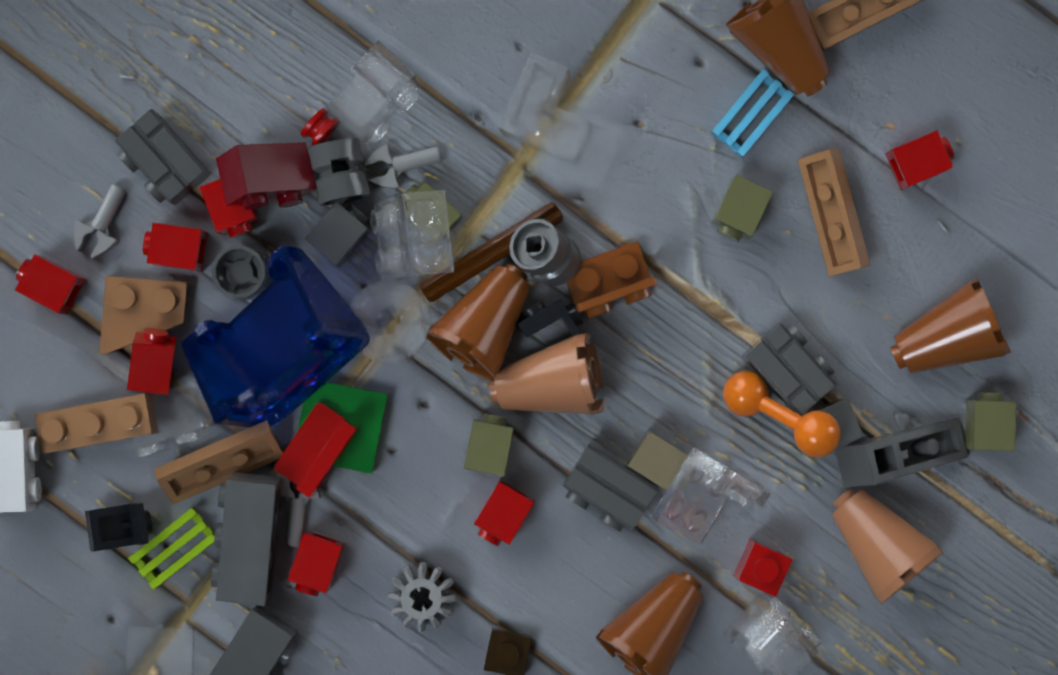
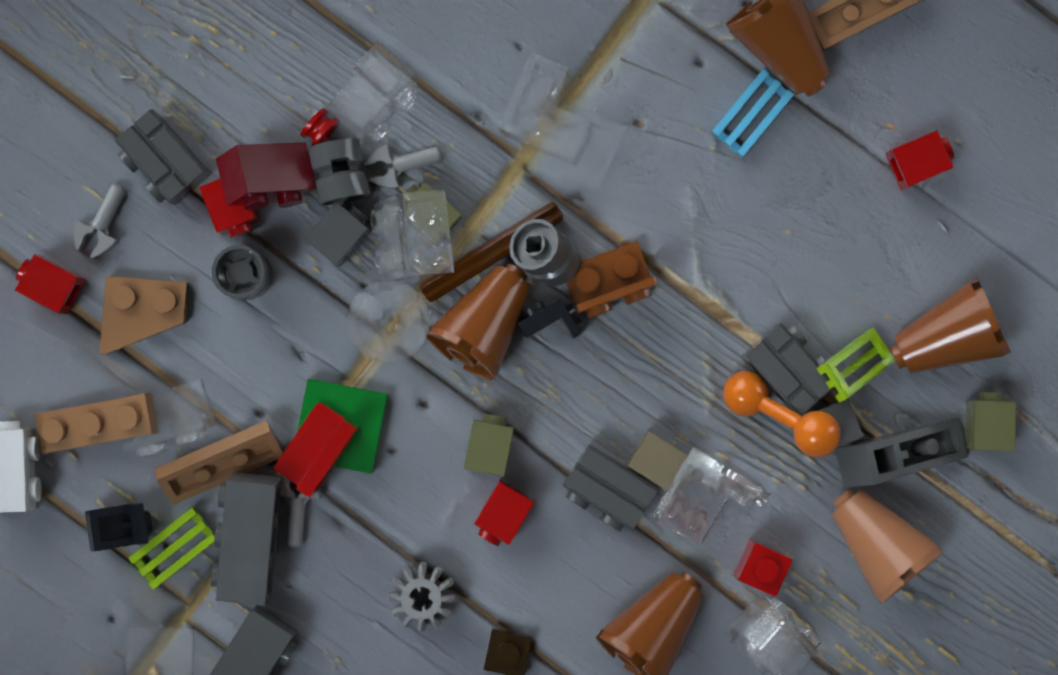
(151, 361): red brick -> none
(175, 247): red brick -> none
(276, 346): clear blue windscreen -> none
(316, 563): red brick -> none
(552, 380): nougat cone -> none
(741, 208): olive brick -> none
(834, 212): medium nougat plate -> none
(836, 377): none -> lime tile

